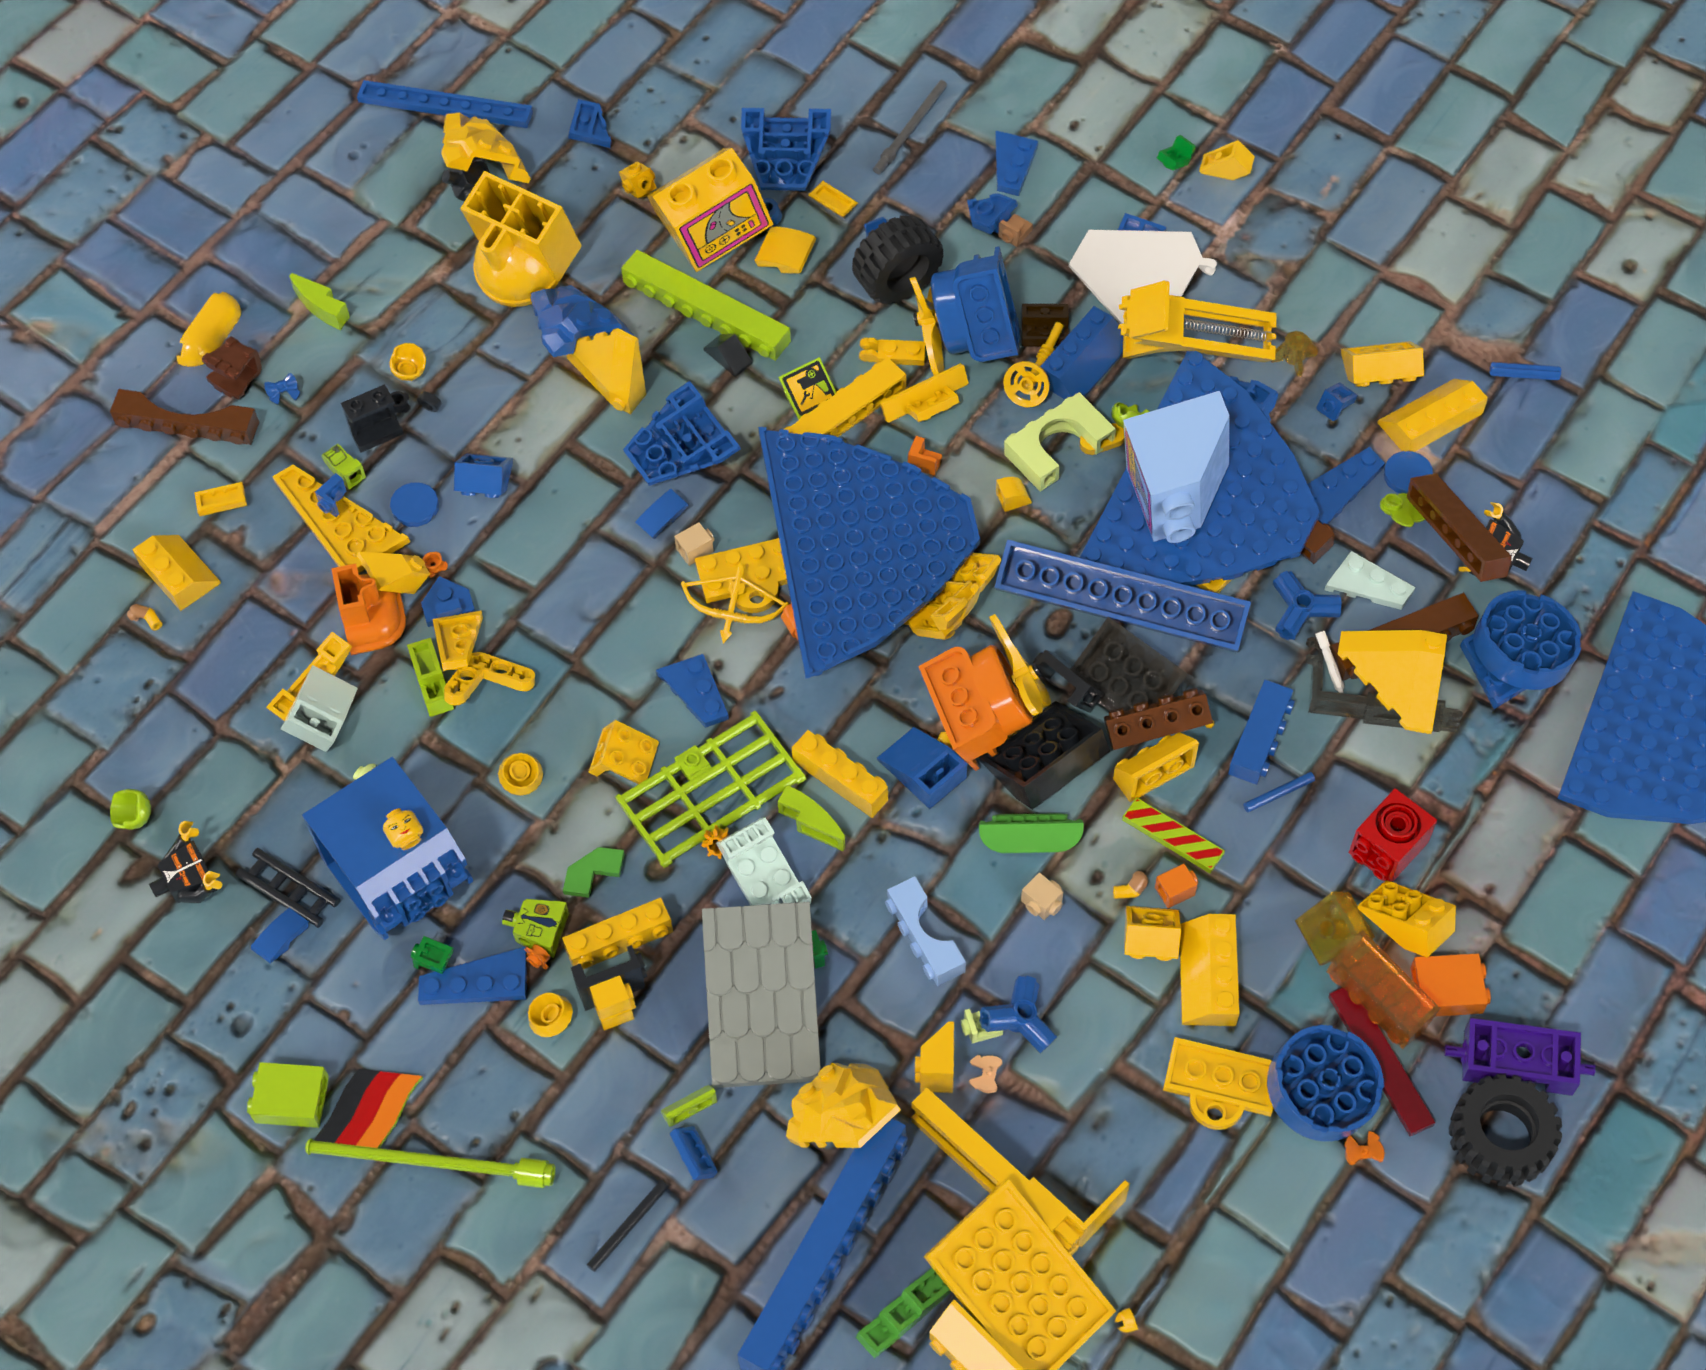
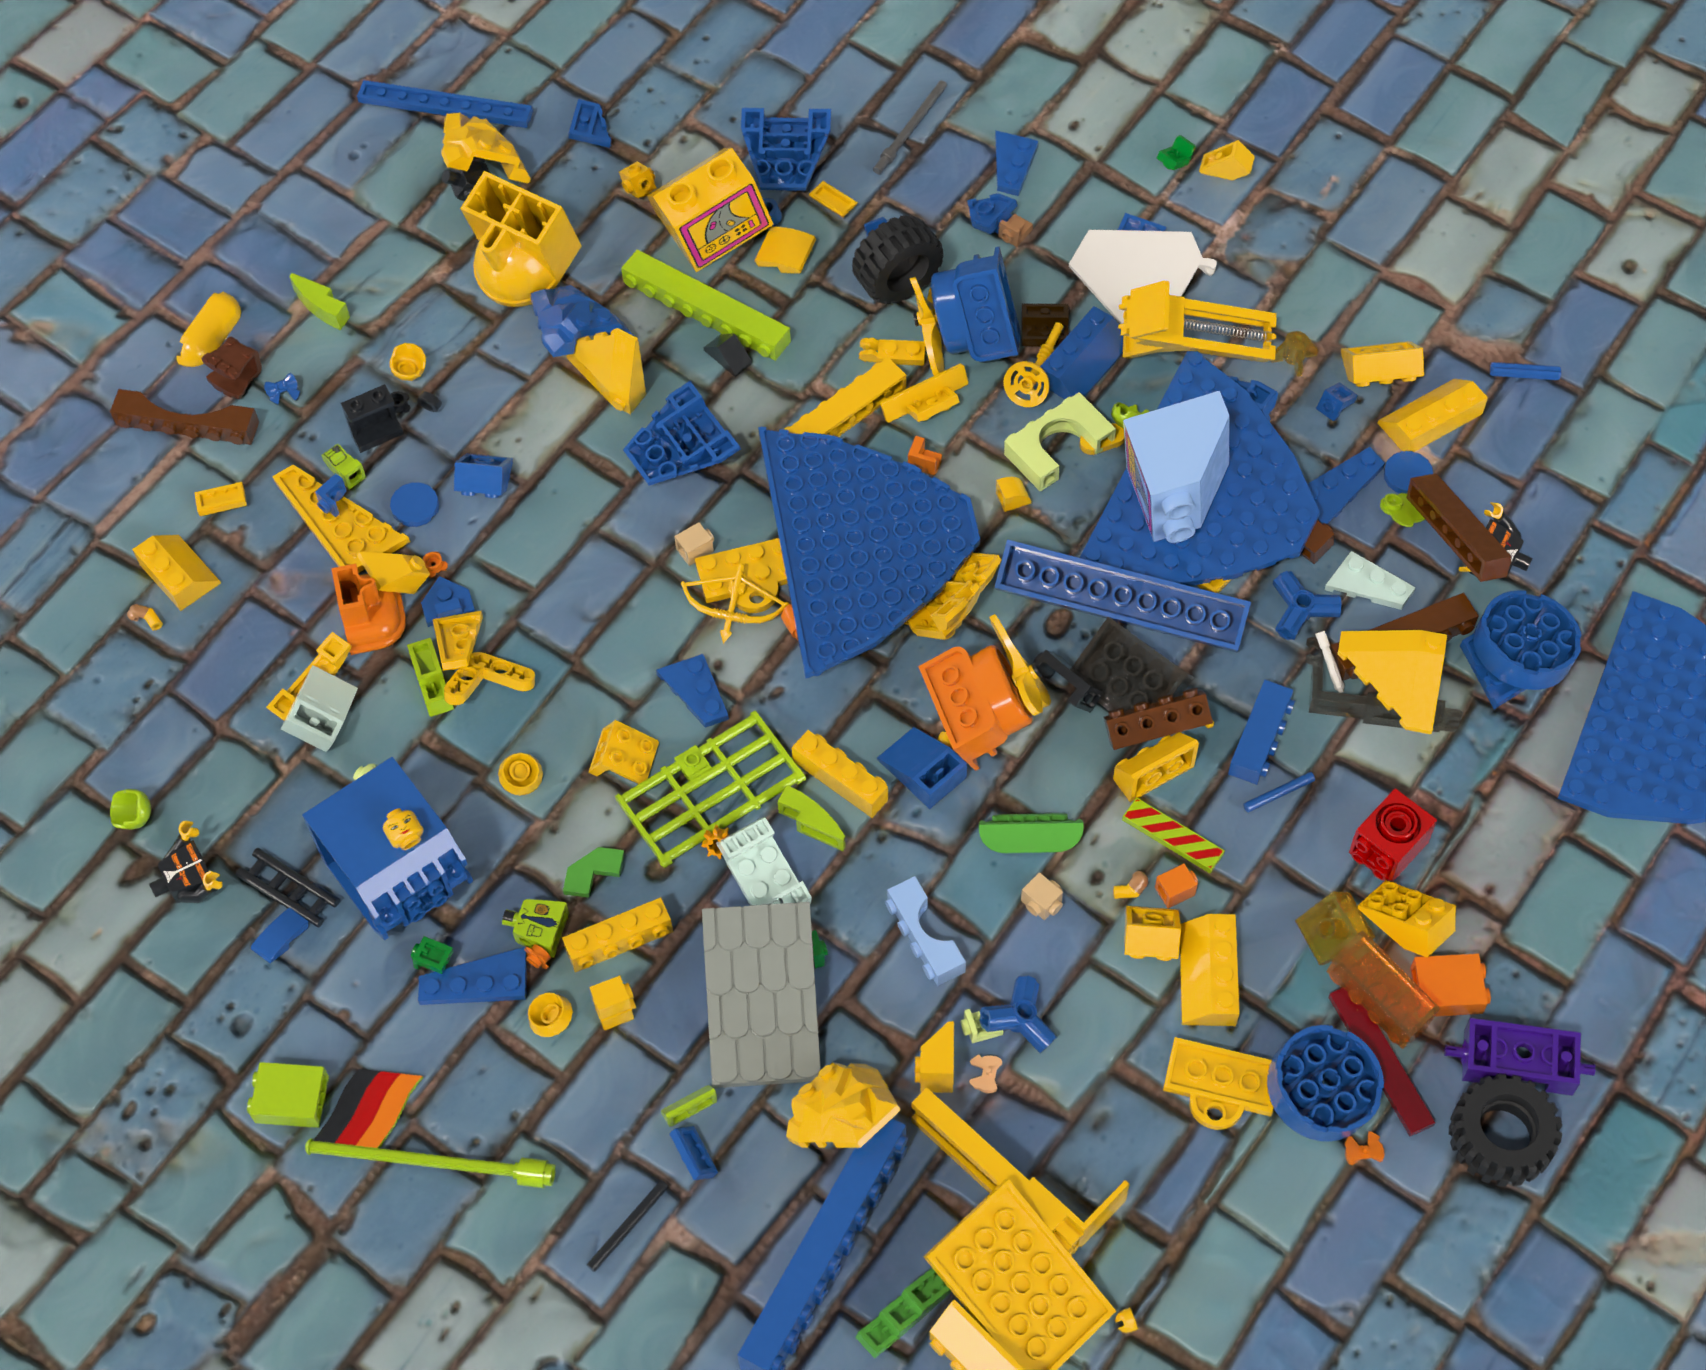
(630, 972): black panel -> none
(661, 512): blue slope -> none
(807, 387): piece -> none
(1046, 754): black slope -> none

